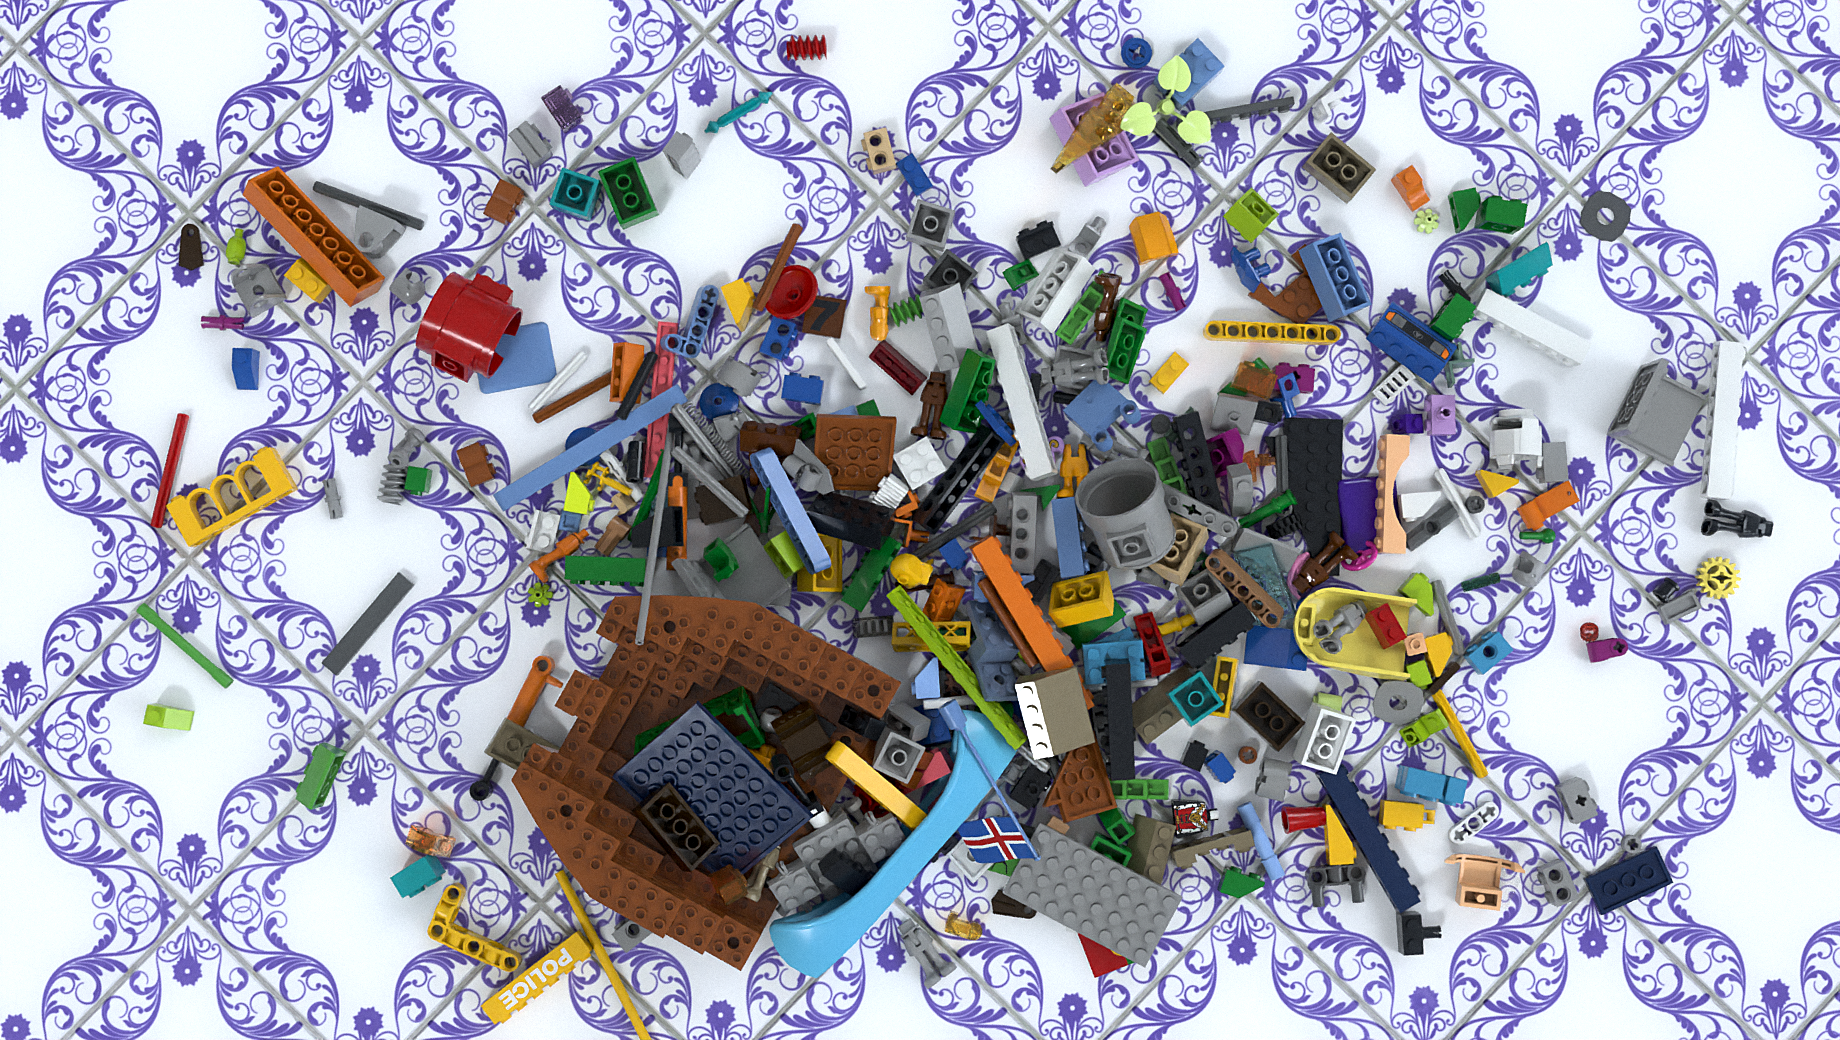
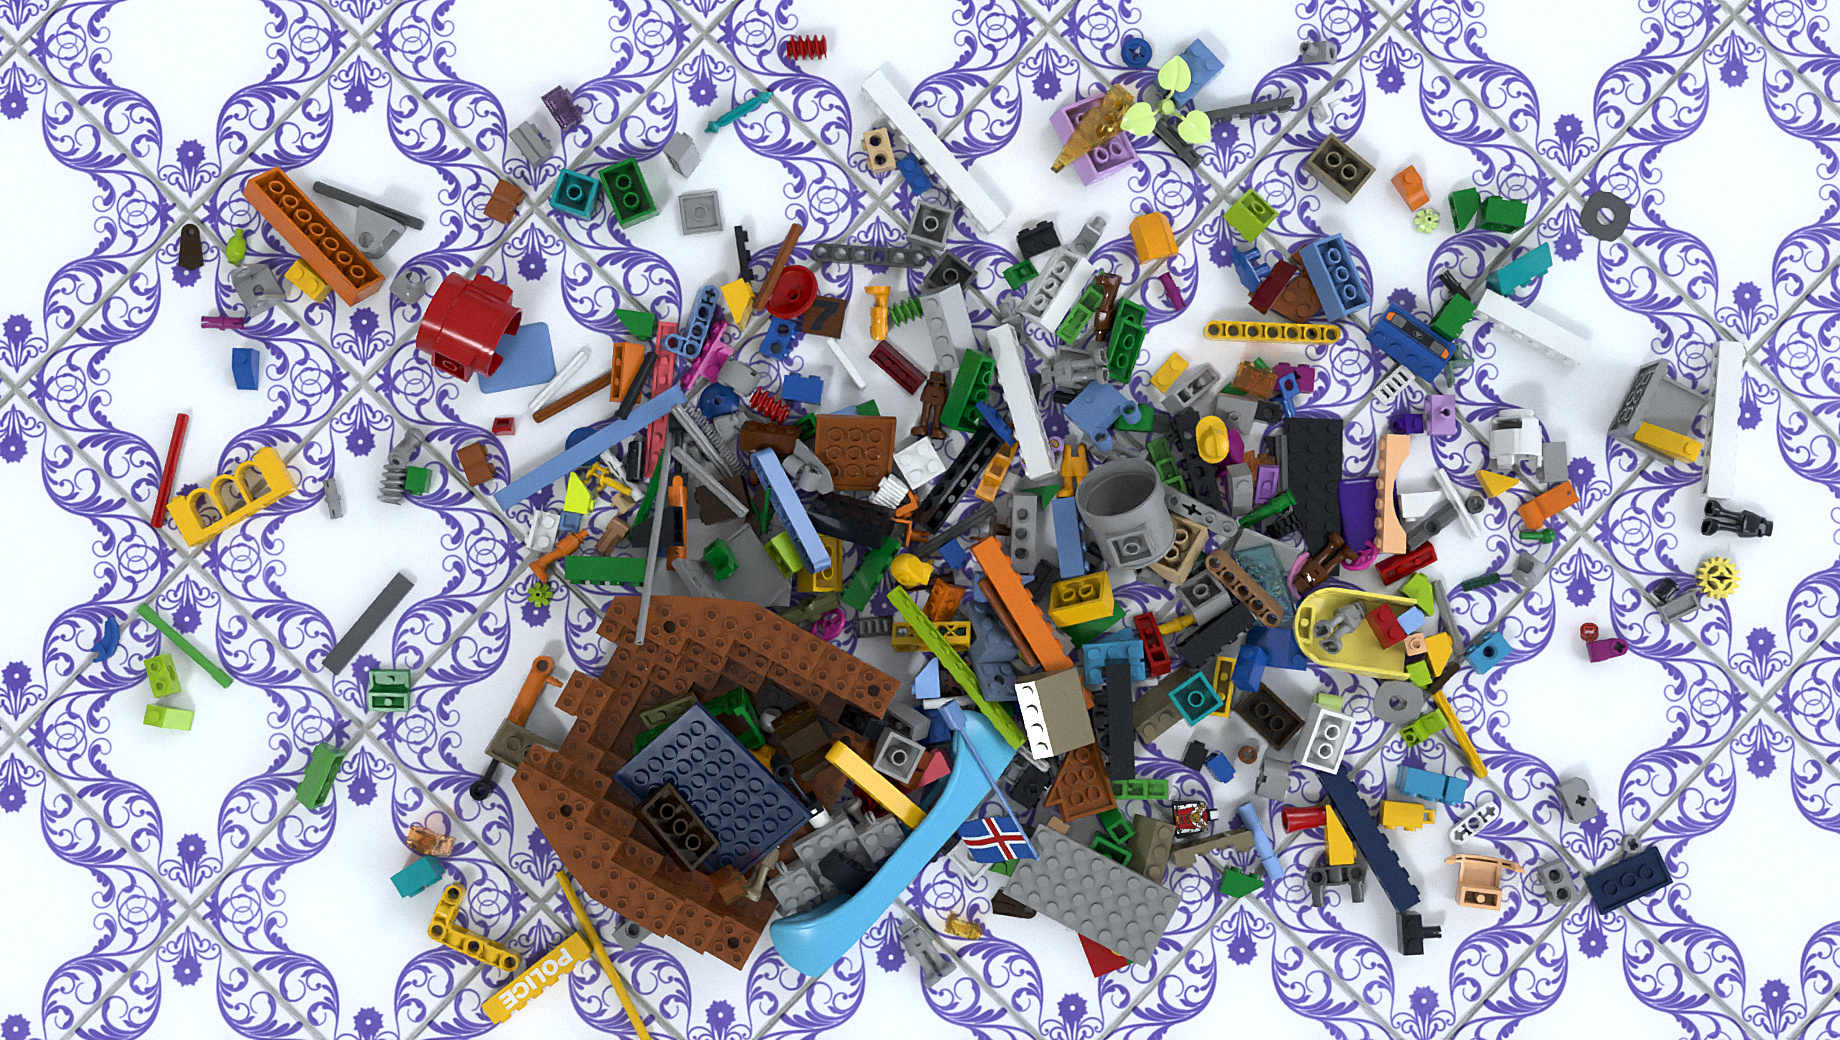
(109, 643): none -> blue piece
(162, 675): none -> lime brick
(389, 690): none -> green slope
(503, 426): none -> red slope
(638, 323): none -> green slope
(667, 711): none -> olive plate
(700, 213): none -> light grey tile
(710, 357): none -> dark pink bracket
(743, 254): none -> black plate
(771, 407): none -> red piece
(811, 608): none -> olive piece
(830, 626): none -> dark pink piece
(869, 253): none -> dark grey beam
(933, 153): none -> white brick
(1144, 425): none -> green brick
(1190, 390): none -> light grey slope
(1212, 439): none -> yellow piece
(1249, 668): none -> blue brick
(1266, 483): none -> medium lavender plate
(1273, 286): none -> dark red slope
(1318, 52): none -> light grey bracket
(1401, 565): none -> red slope
(1411, 620): none -> light blue brick
(1668, 442): none -> yellow slope

